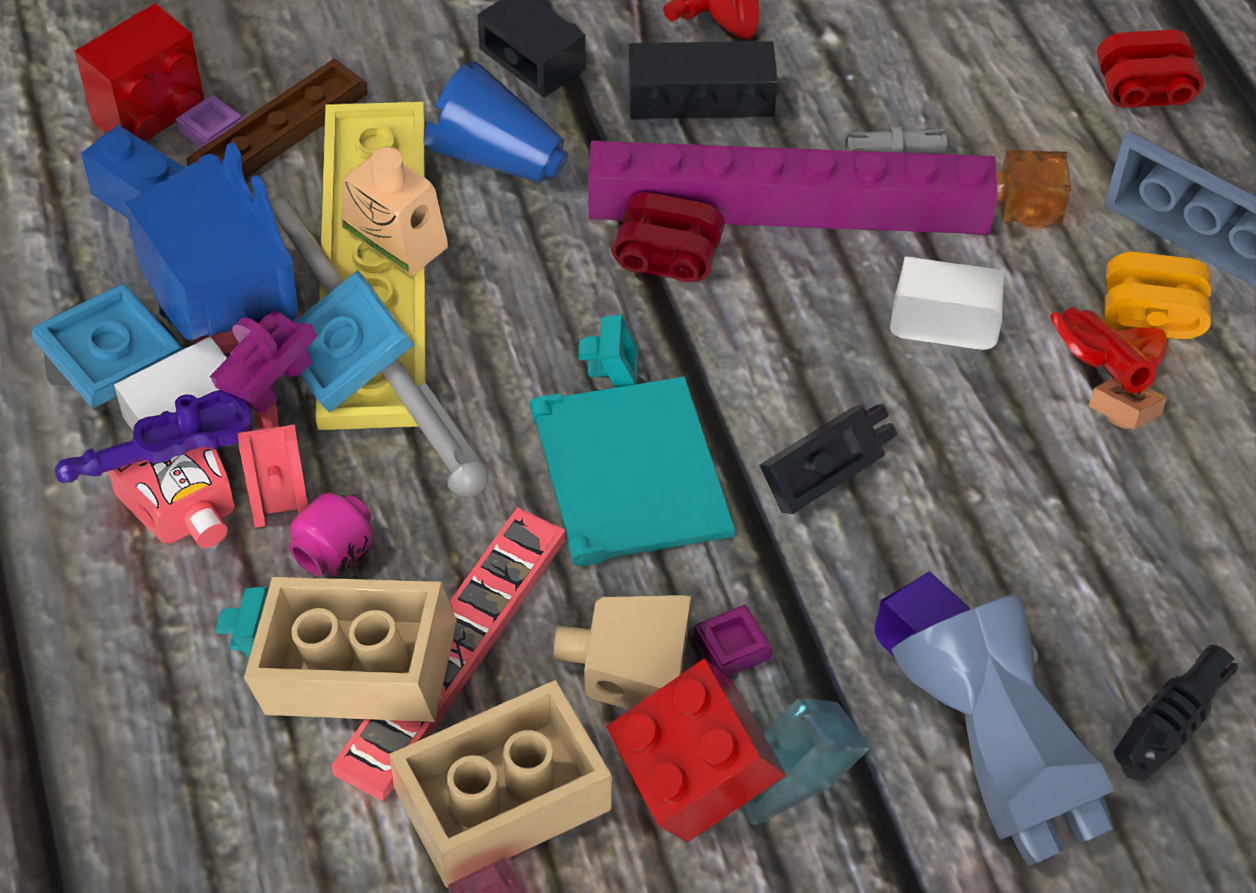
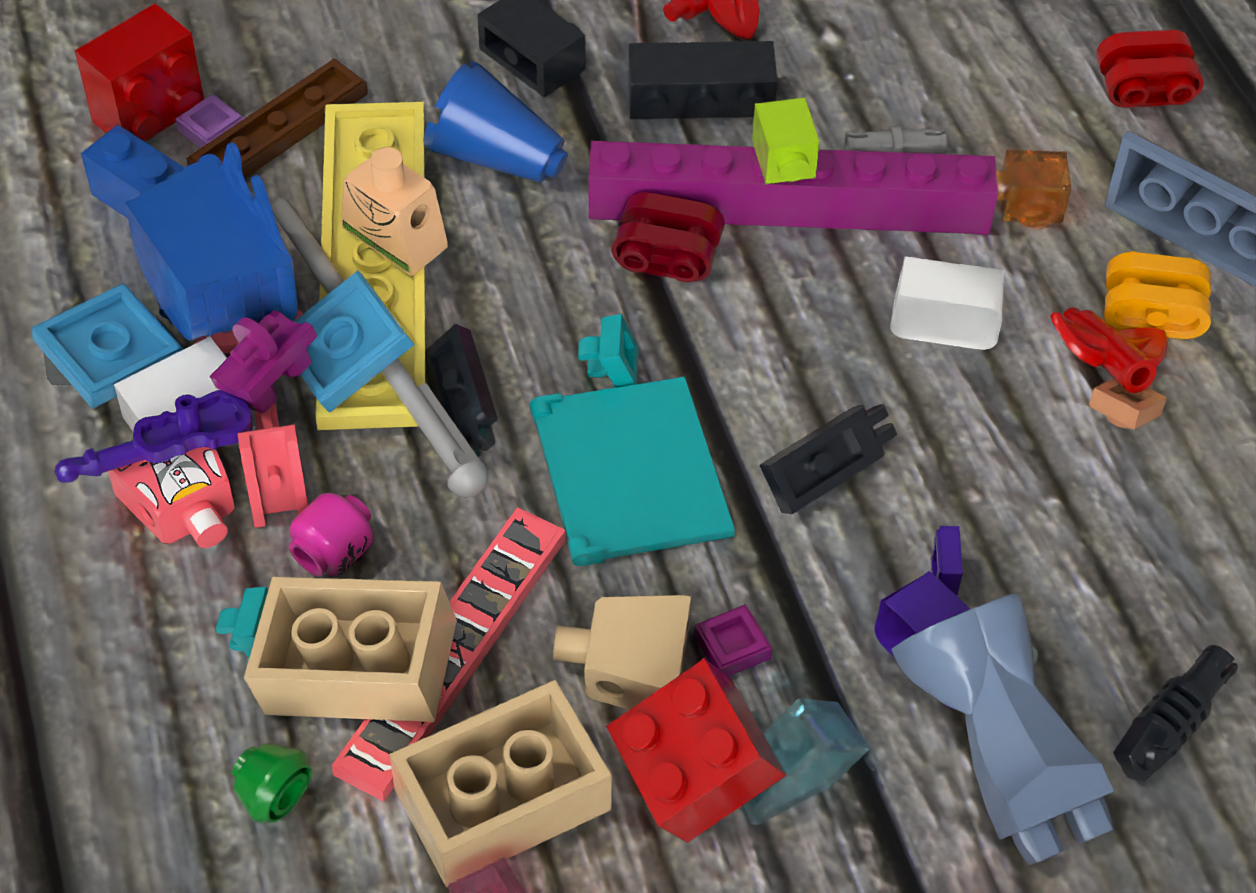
(271, 780): none -> green cone
(461, 386): none -> black hinge
(785, 140): none -> lime brick
(947, 557): none -> dark purple tile

